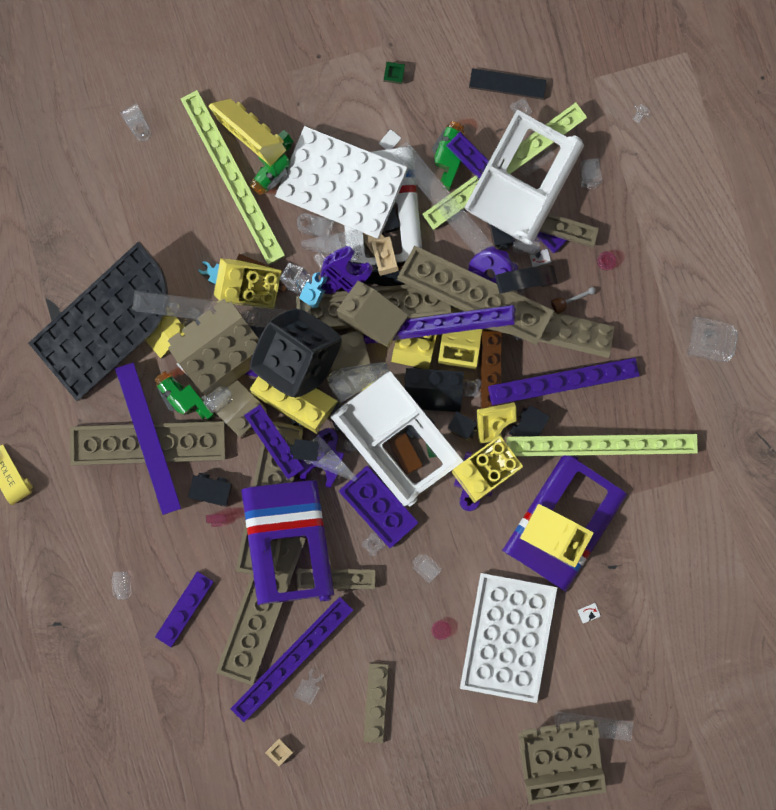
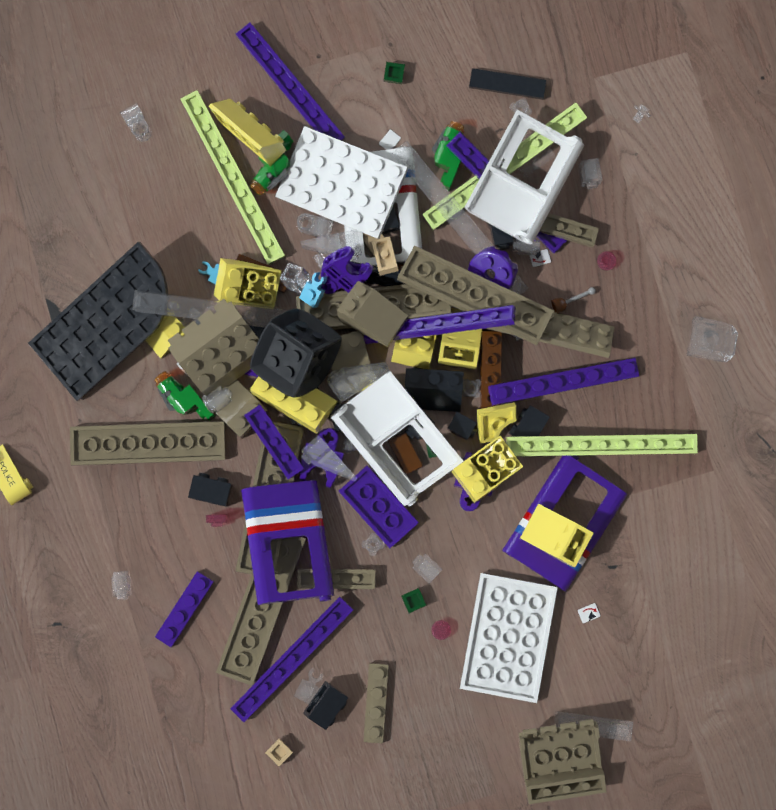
(148, 438): dark purple tile -> none
(287, 82): none -> dark purple plate
(304, 450): black brick -> none
(326, 705): none -> black brick
(413, 600): none -> dark green plate
(526, 278): black slope -> none

